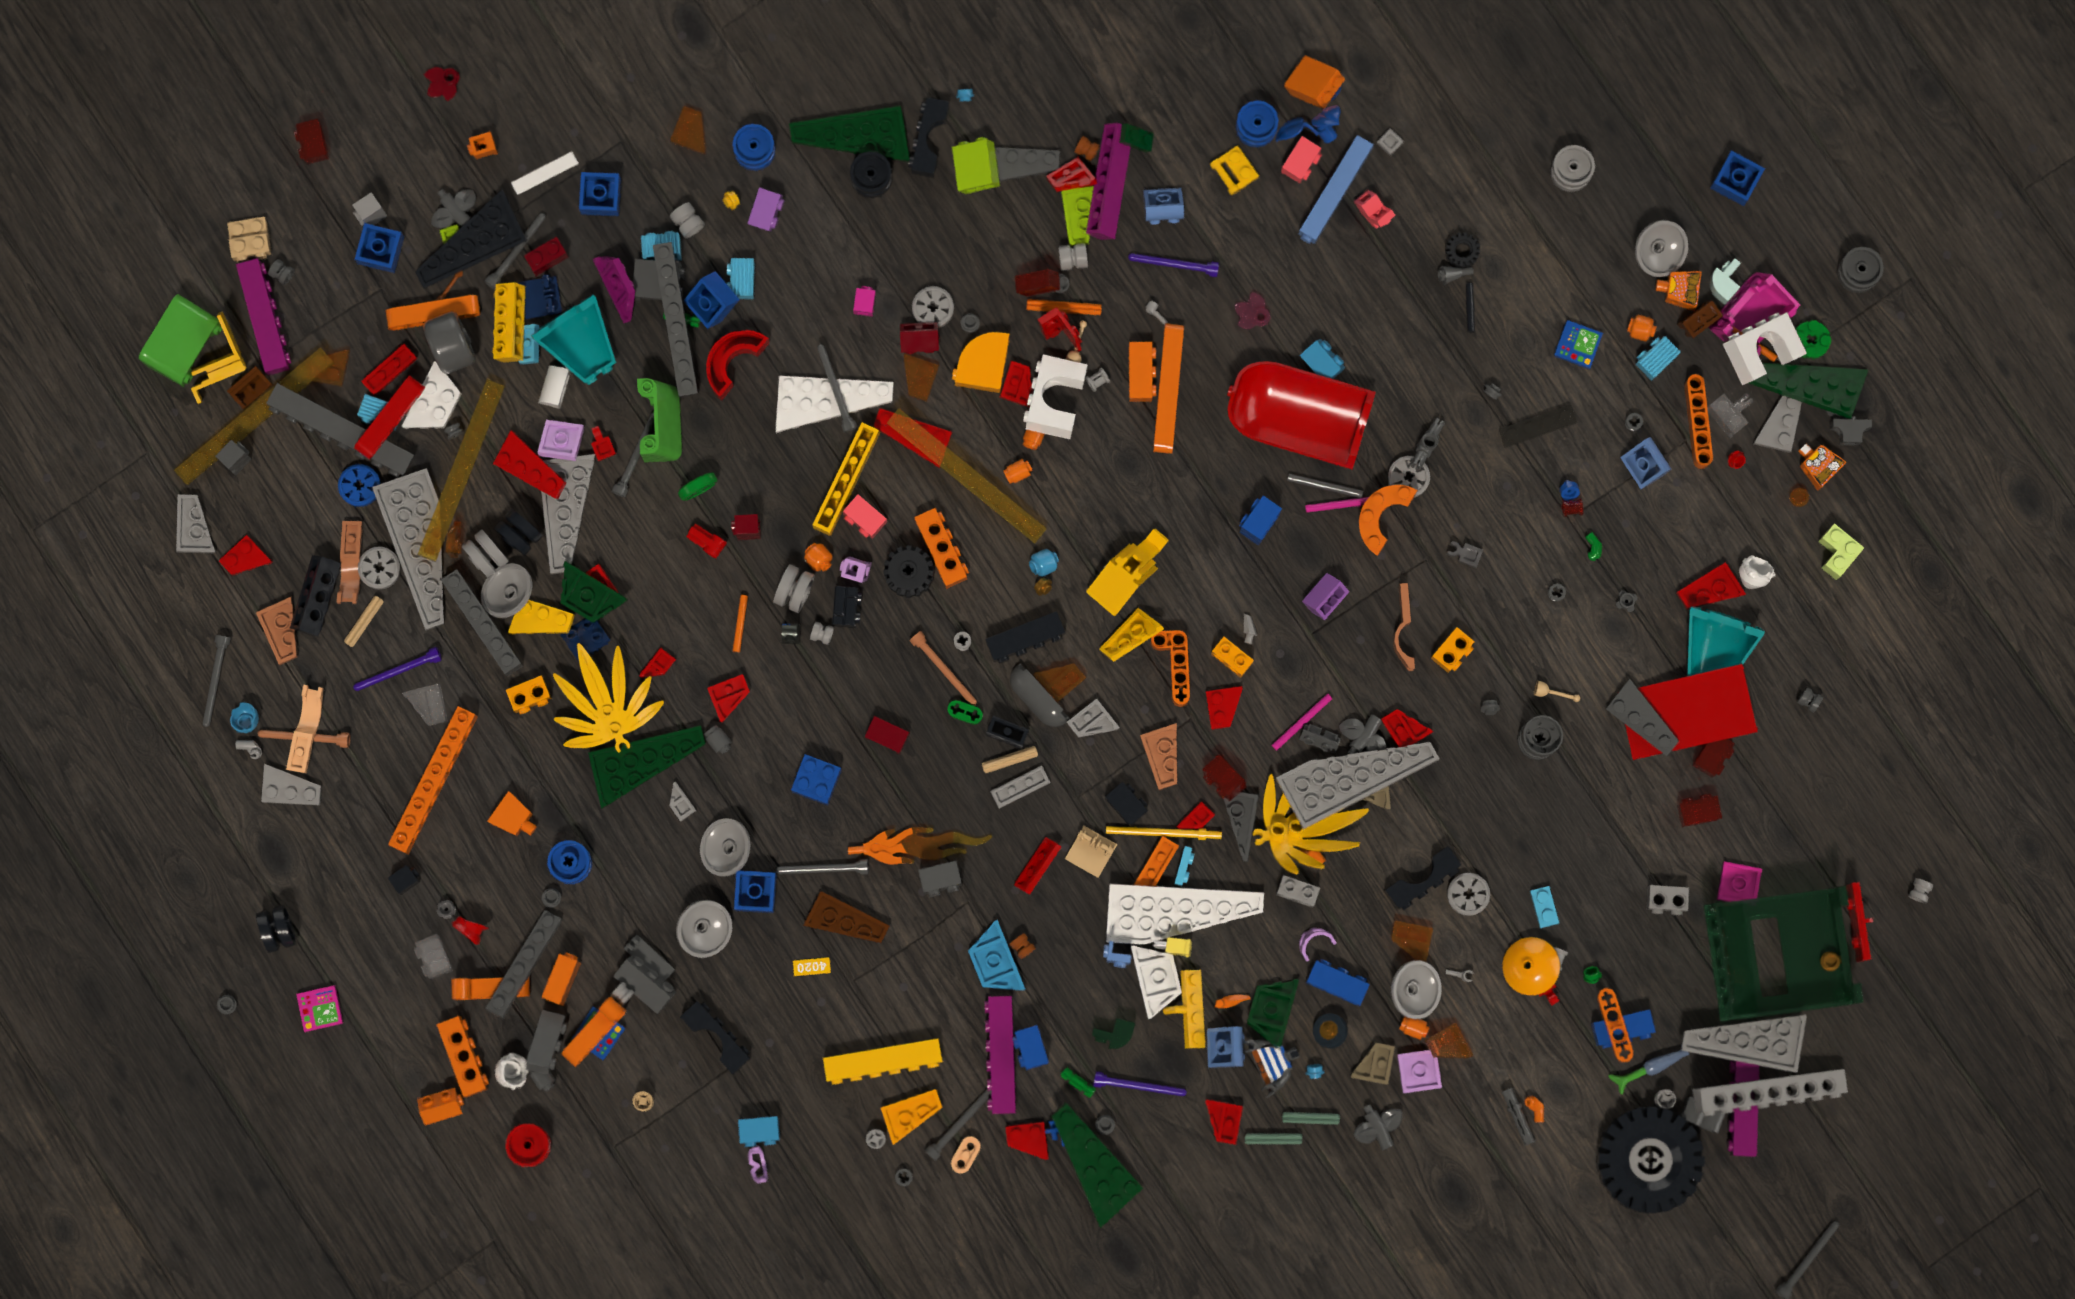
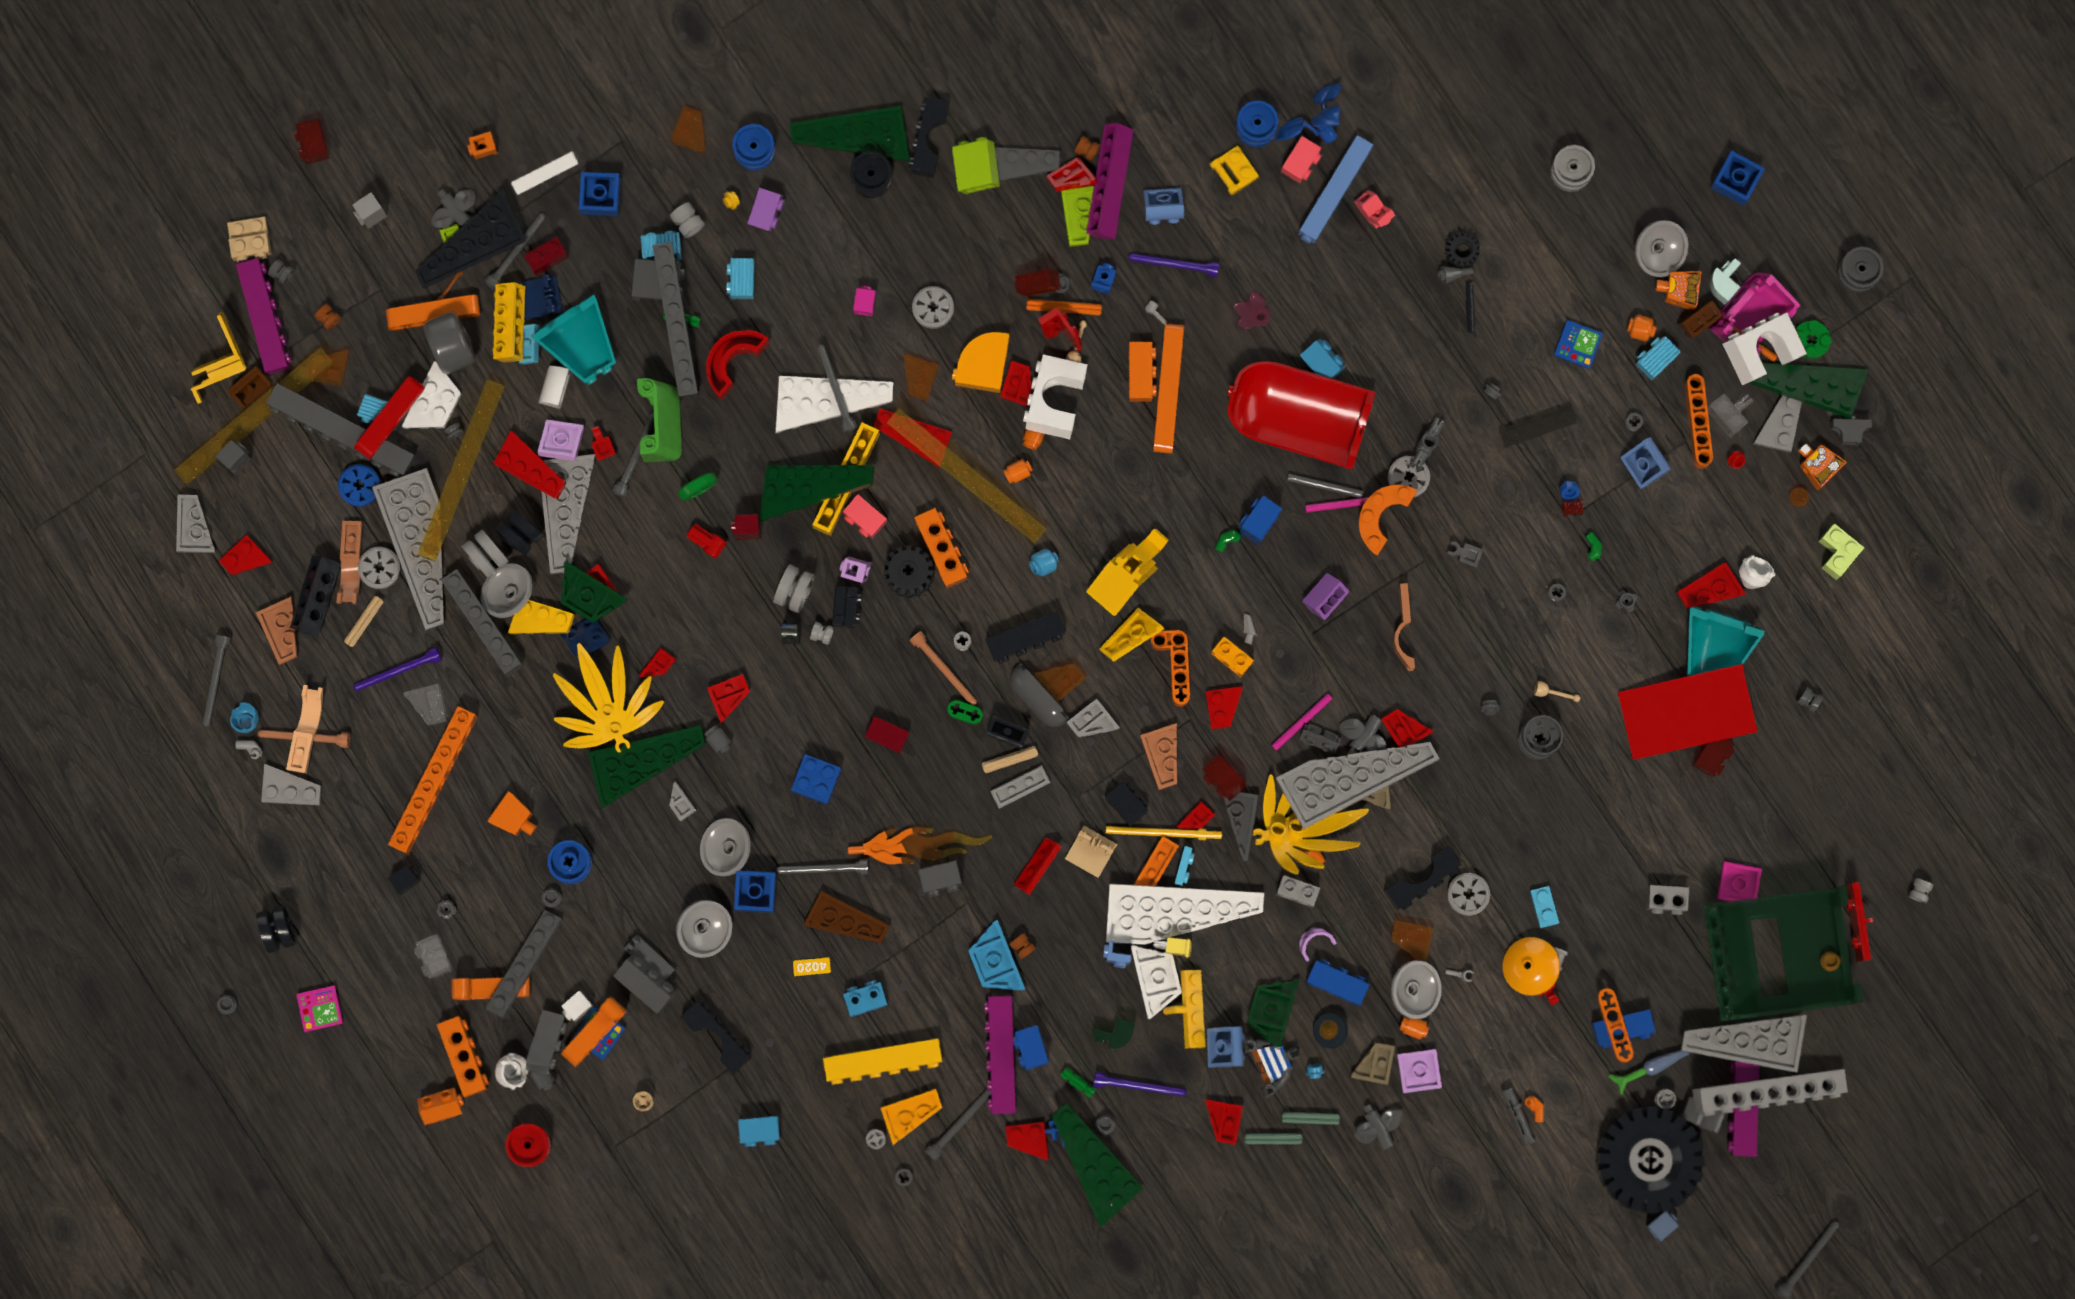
(179, 340): bright green windscreen -> none
(327, 317): none -> dark orange wheel
(379, 248): blue brick -> none
(389, 370): red plate -> none
(439, 83): dark red plate -> none
(453, 543): clear orange wing -> none
(469, 929): red piece -> none
(527, 689): light orange brick -> none
(561, 978): orange brick -> none
(576, 1006): none -> white brick
(618, 285): magenta wing -> none
(622, 994): light grey wheel -> none
(711, 300): blue brick -> none
(740, 623): orange bar -> none
(757, 1150): lavender helmet -> none
(803, 486): none -> dark green wing
(818, 557): orange head -> none
(865, 999): none -> dark azure brick
(919, 337): dark red brick -> none
(965, 95): dark azure plate -> none
(966, 1155): light nougat plate -> none
(970, 323): dark grey plate -> none
(1043, 586): pearl gold plate -> none
(1073, 256): light grey wheel -> none
(1097, 379): light grey bush -> none
(1103, 285): none -> blue brick
(1136, 138): dark green plate -> none
(1227, 537): none -> green arm
(1230, 1001): orange bar -> none
(1314, 82): orange brick -> none
(1390, 142): light grey tile -> none
(1449, 647): light orange brick -> none
(1449, 1043): clear orange wing -> none
(1592, 975): green plate -> none
(1640, 716): dark grey wing -> none
(1662, 1225): none -> sand blue brick
(1699, 811): clear red brick -> none

